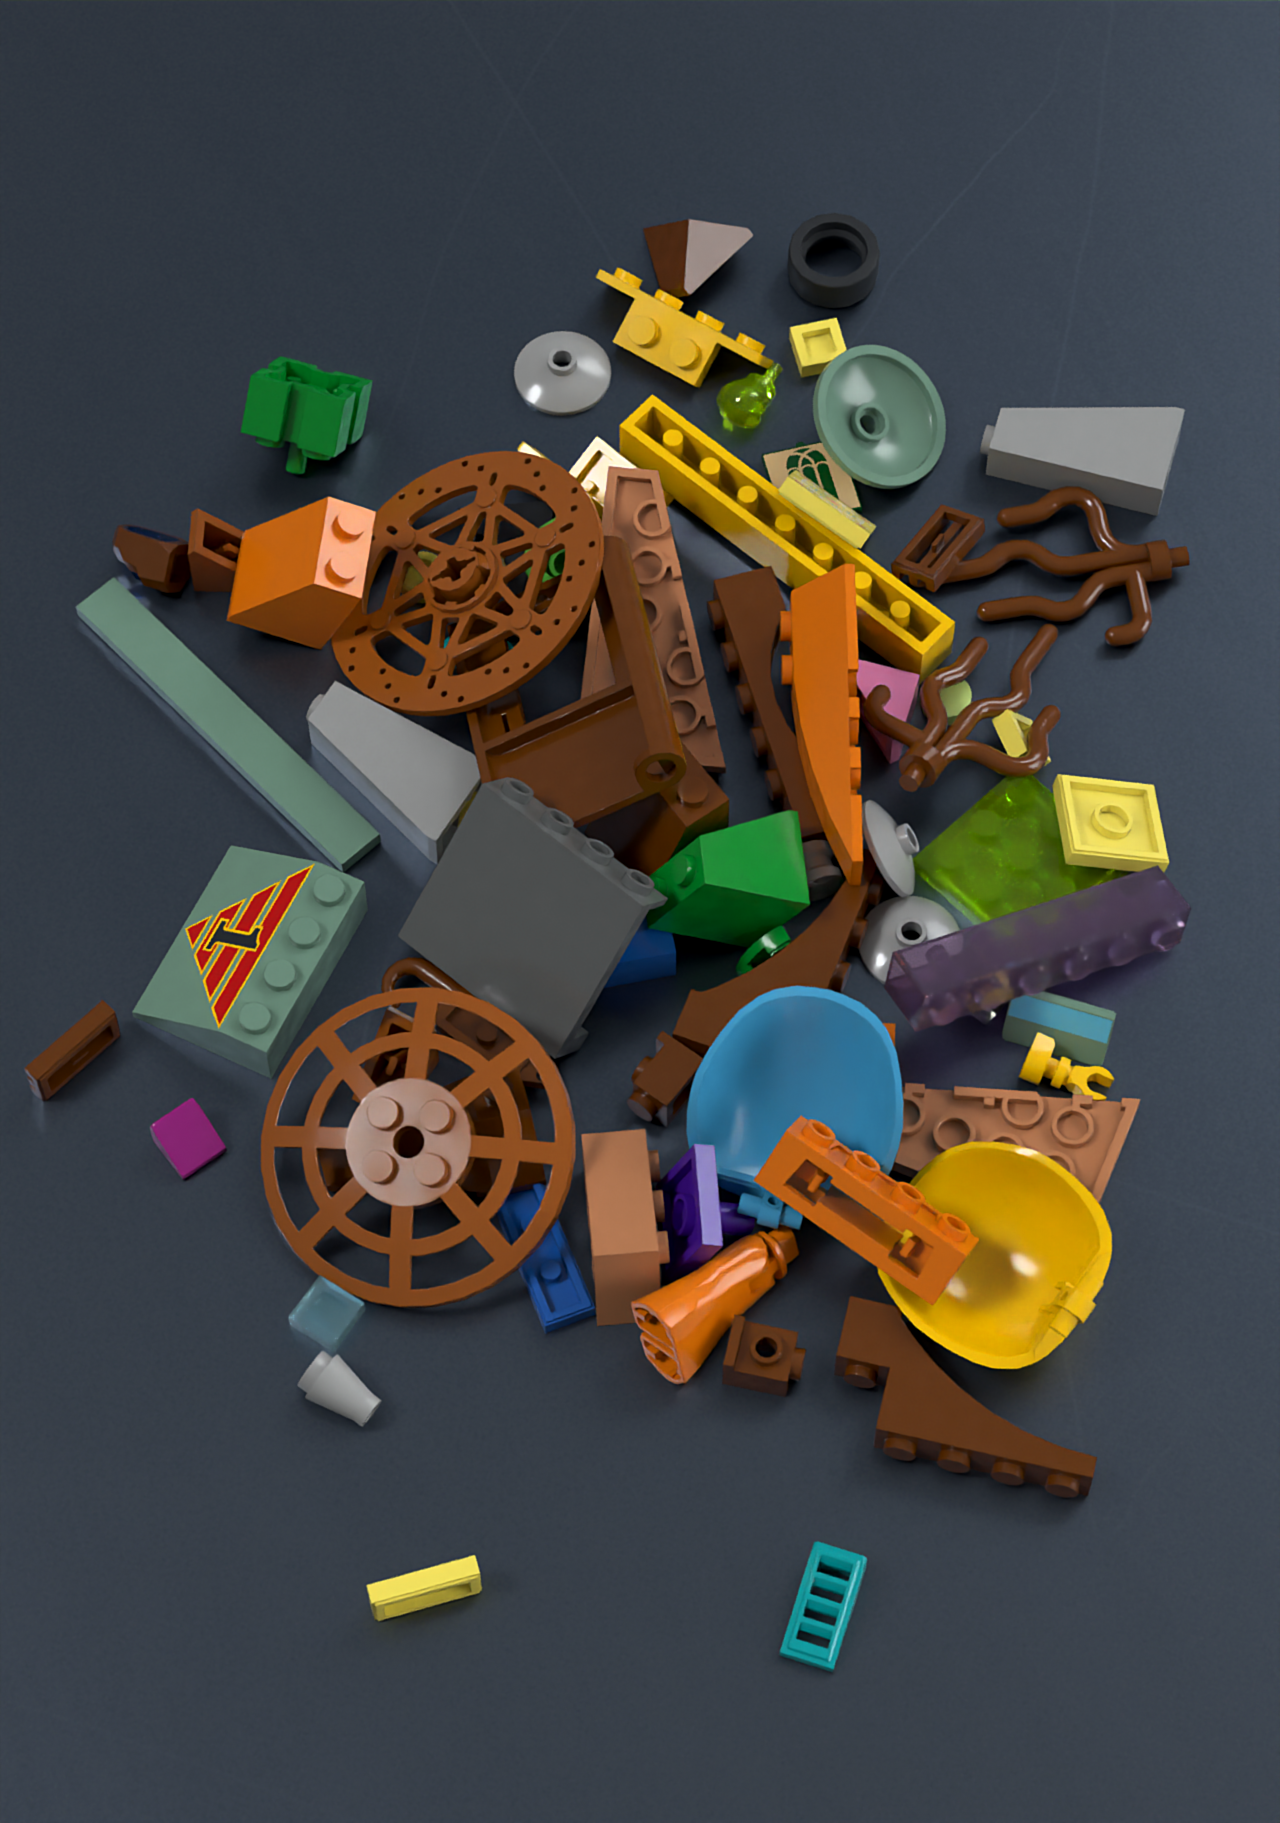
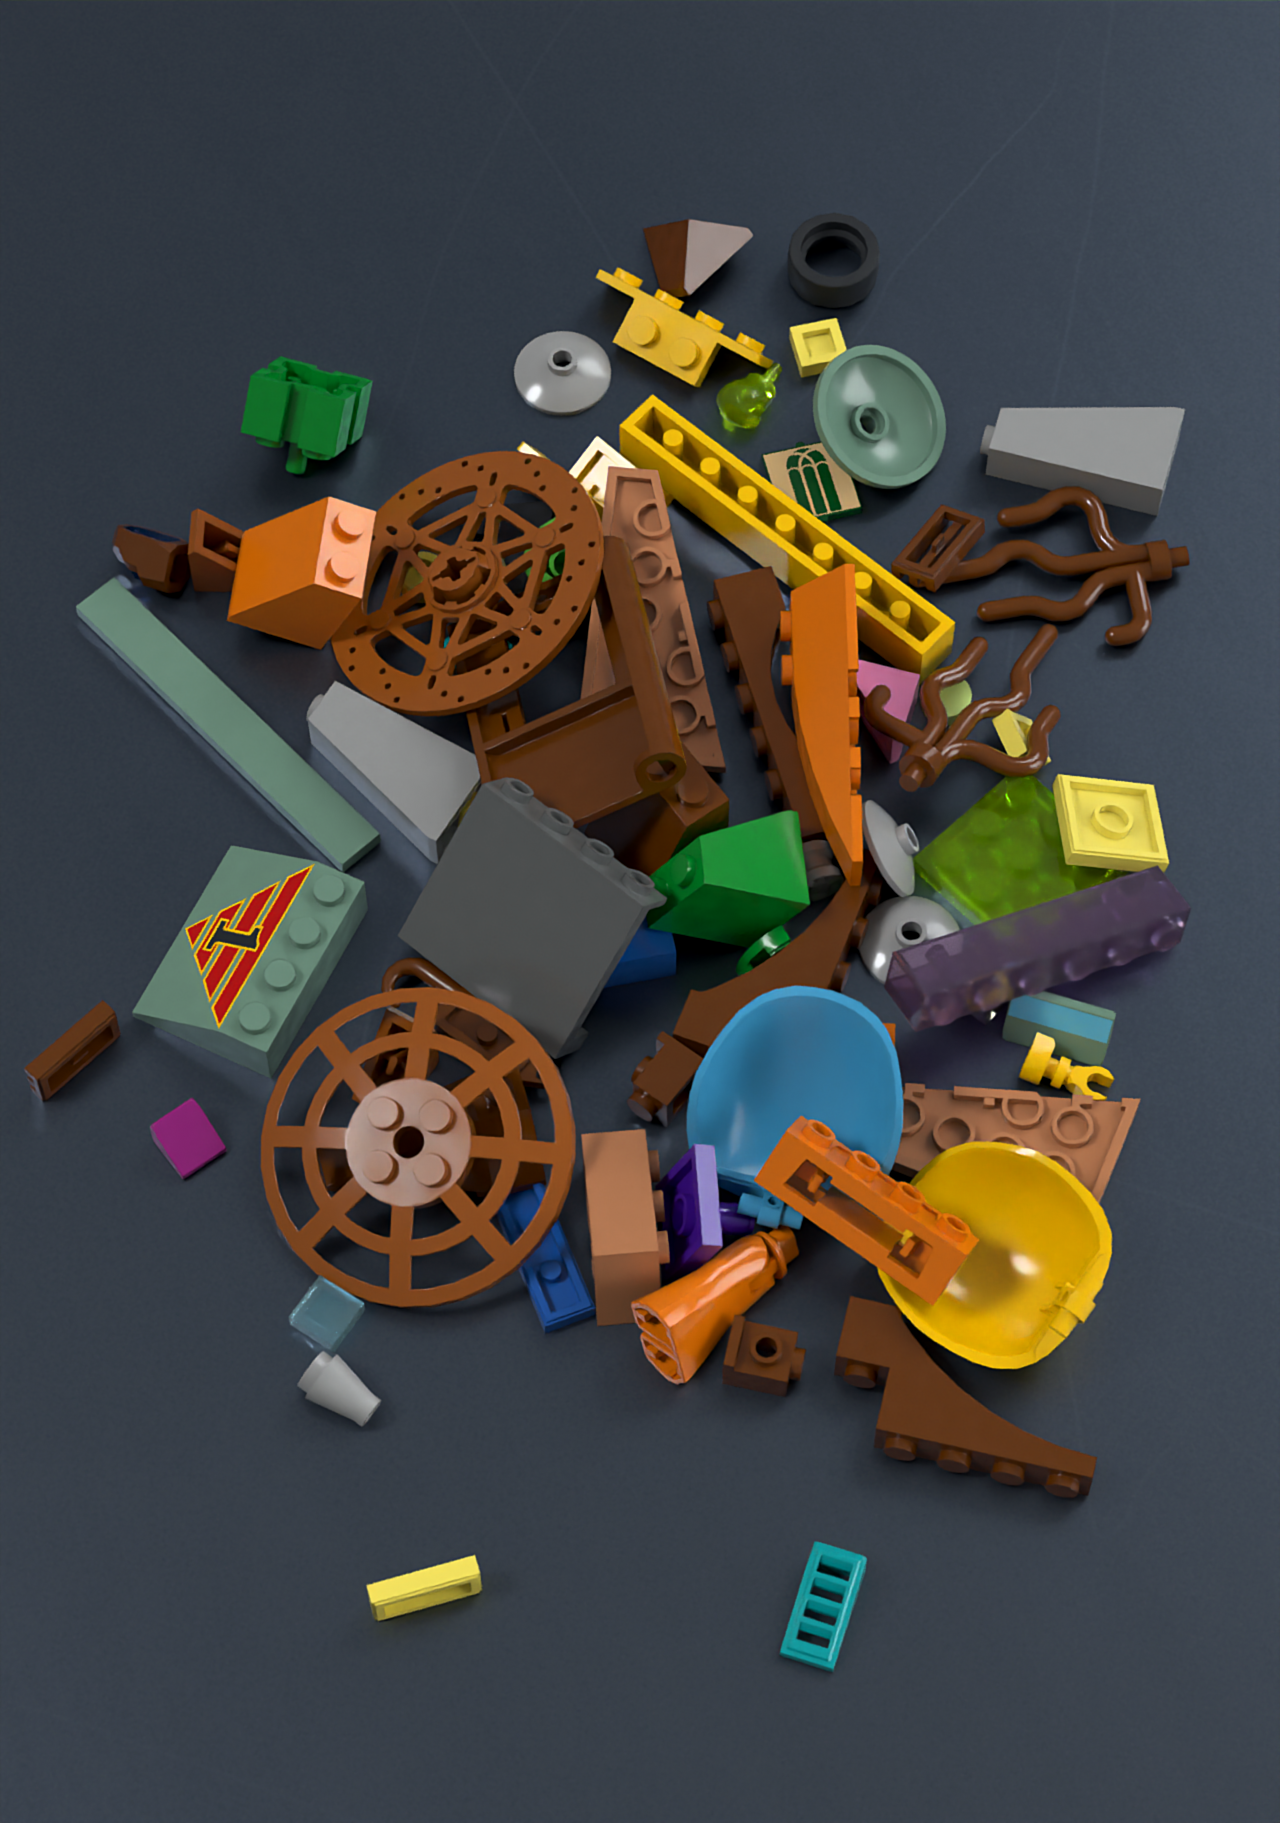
(826, 509): light yellow tile -> none

